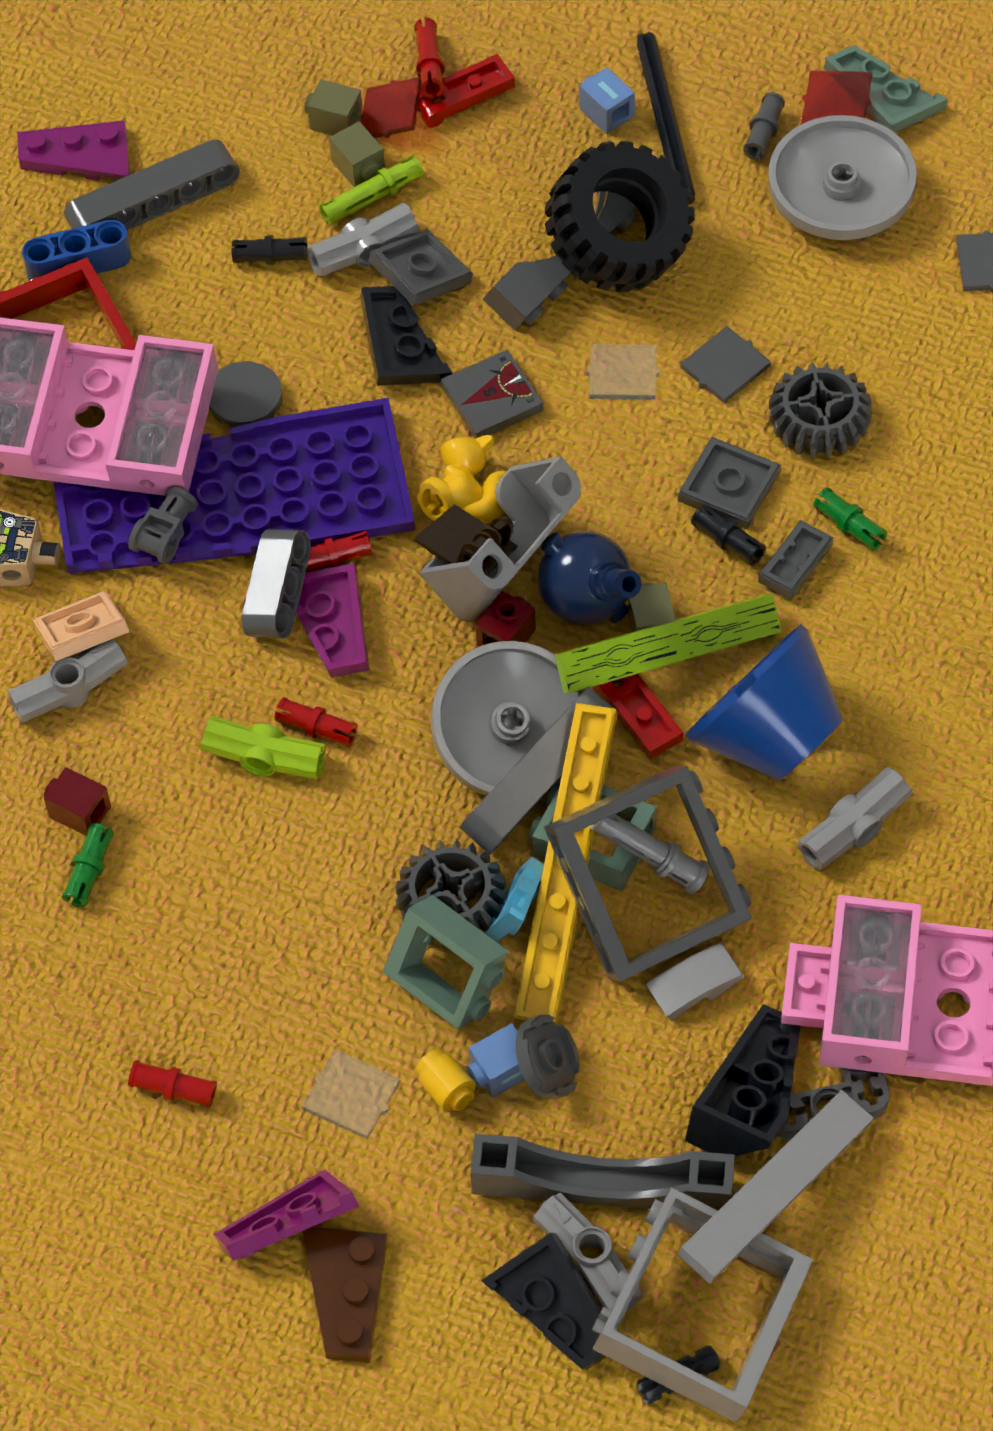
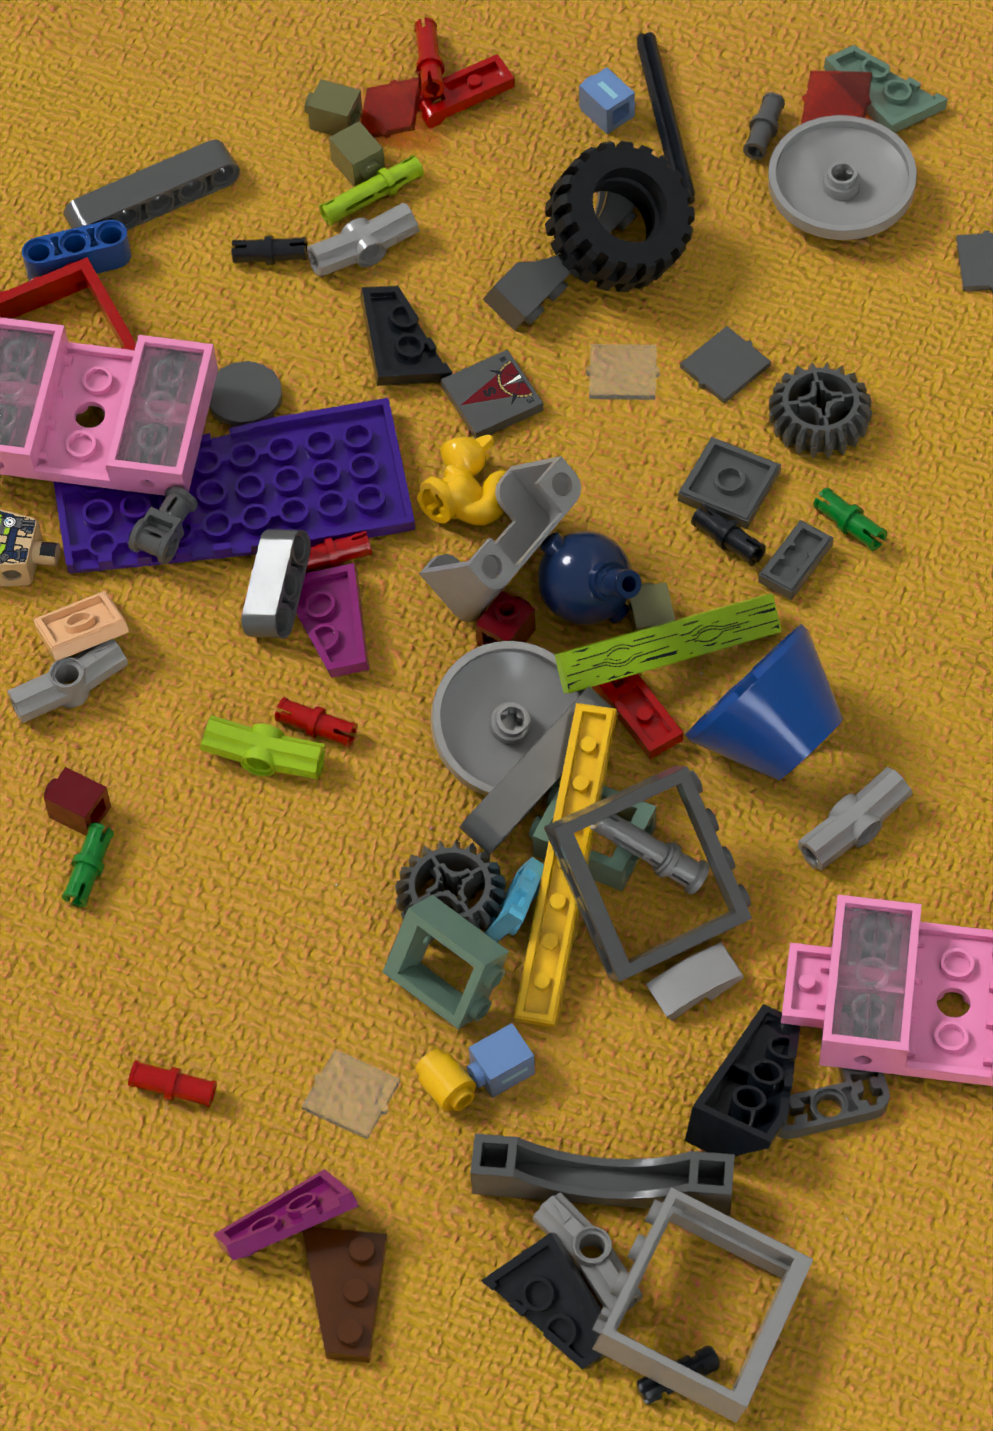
(84, 149): magenta wing -> none
(420, 267): dark grey tile -> none
(459, 536): dark brown hinge -> none
(547, 1057): dark grey tile -> none
(775, 1187): light grey tile -> none

